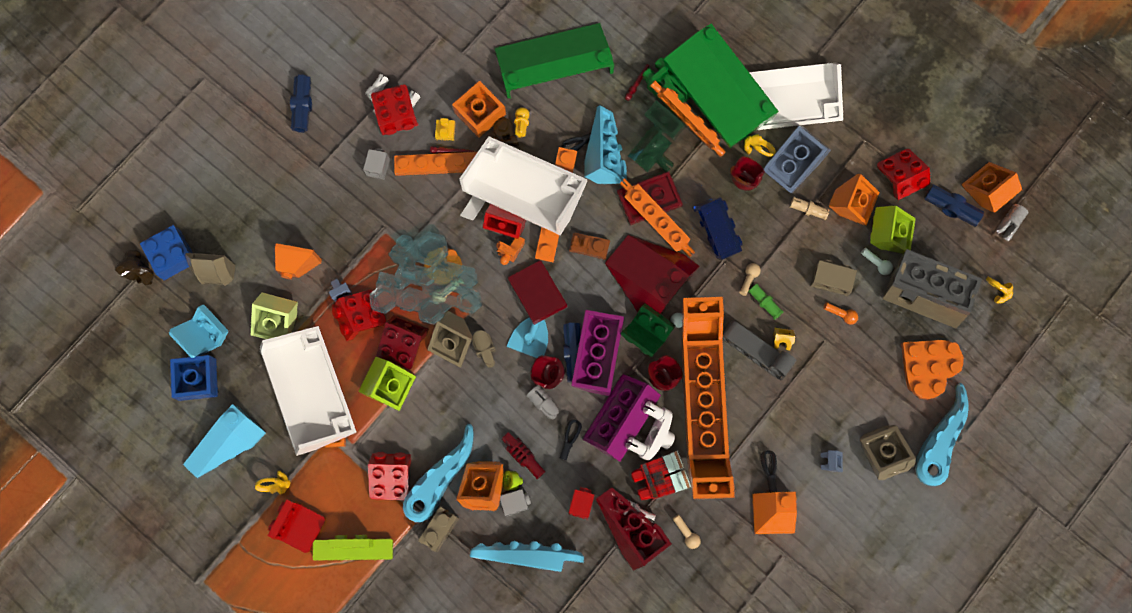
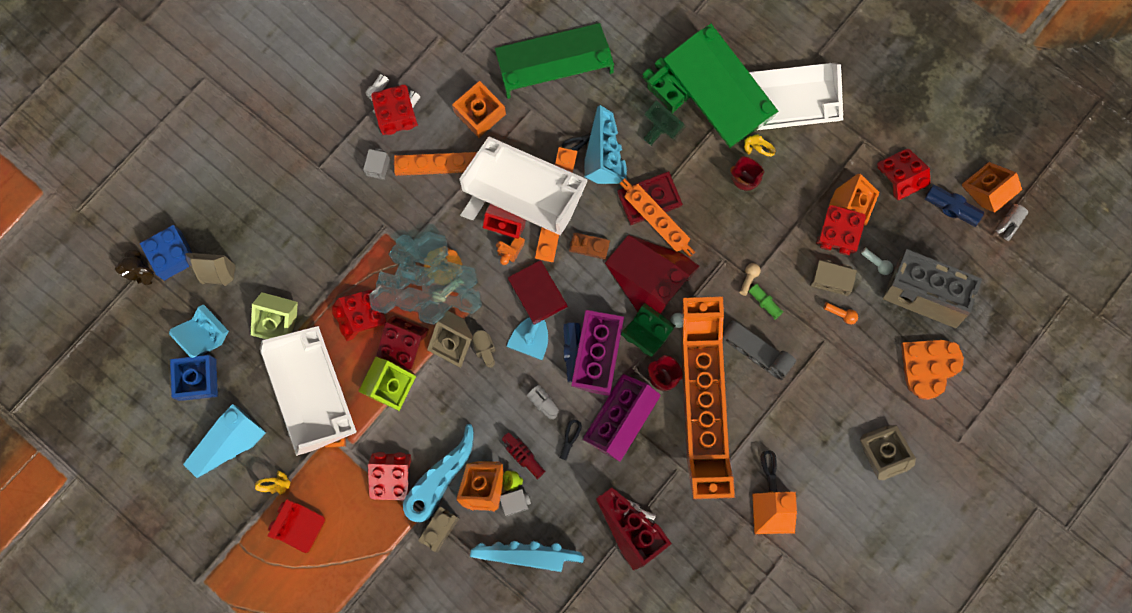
(294, 261): orange slope -> none
(301, 103): dark blue piece -> none
(339, 290): sand blue tile -> none
(353, 549): lime bracket -> none
(441, 150): dark red piece -> none
(445, 129): yellow tile -> none
(503, 129): dark brown plate -> none
(521, 121): yellow axle -> none
(547, 371): dark red helmet -> none
(581, 503): red brick -> none
(633, 89): dark red piece -> none
(651, 150): clear green brick -> none
(654, 477): hips -> none
(658, 436): white connector -> none
(684, 112): orange plate -> none
(692, 540): tan bar -> none
(719, 227): clear blue wedge -> none
(783, 335): yellow tile -> none
(796, 159): sand blue slope -> none
(809, 208): tan pin -> none
(835, 461): sand blue tile -> none
(841, 230): none -> red bracket
(892, 229): lime slope -> none
(941, 441): medium azure animal -> none
(1006, 289): yellow piece -> none

